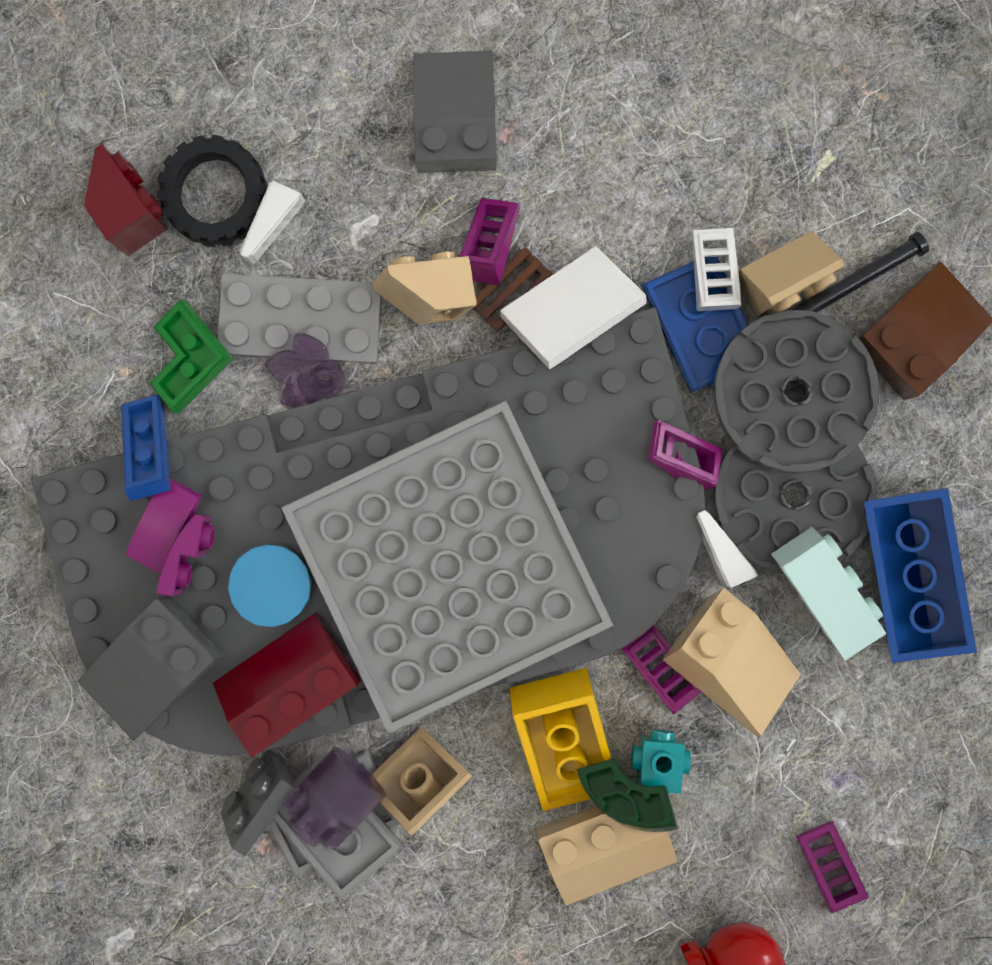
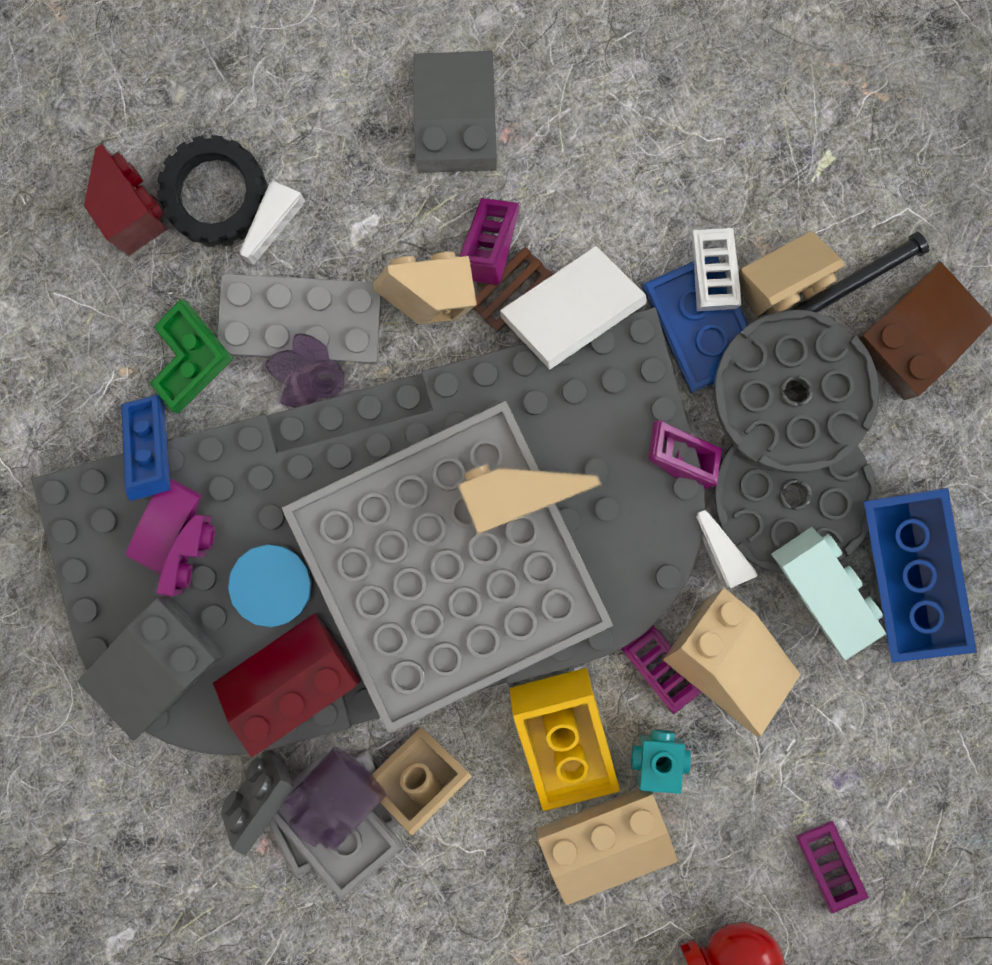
(511, 493): none -> tan slope
(627, 801): dark green tile -> none

